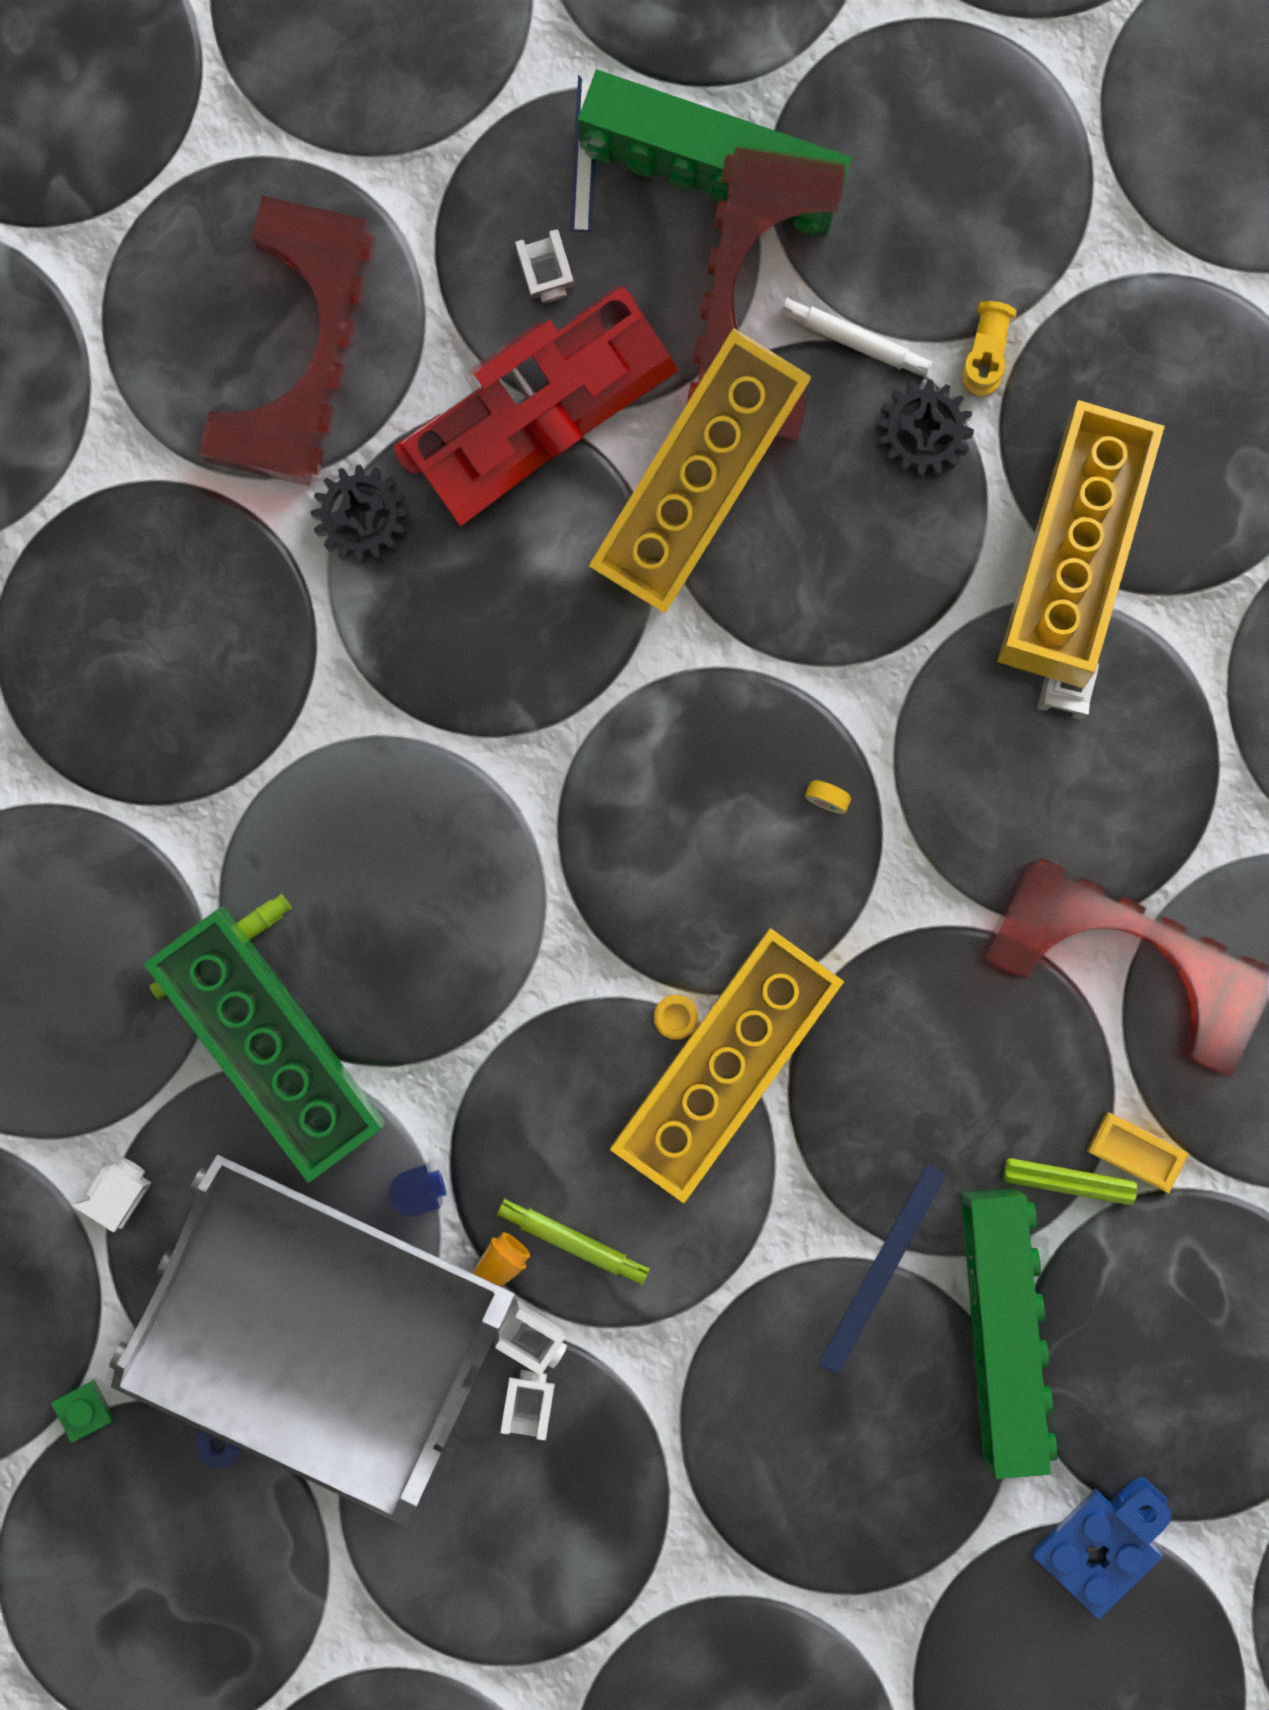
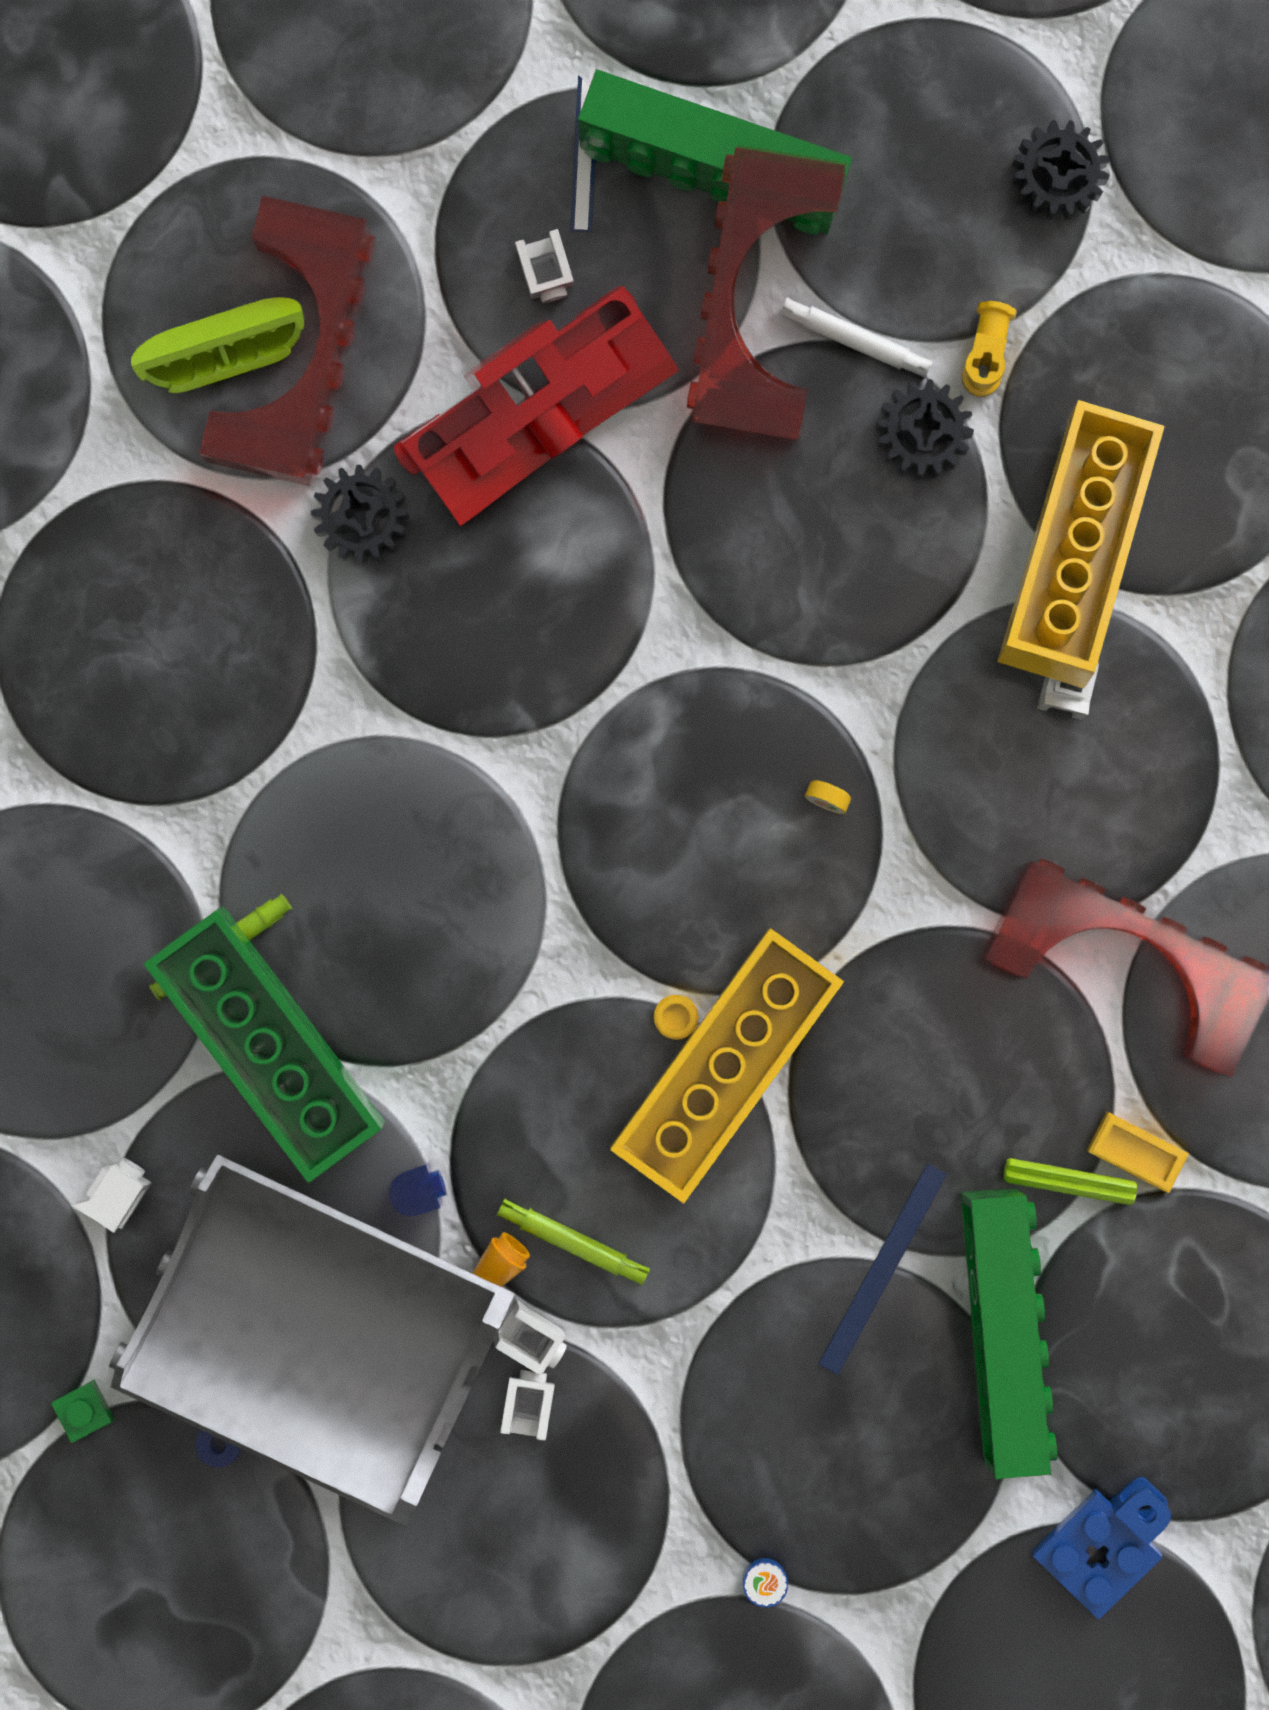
(220, 345): none -> lime brick
(700, 470): yellow brick -> none
(765, 1582): none -> tile
(1077, 170): none -> black gear

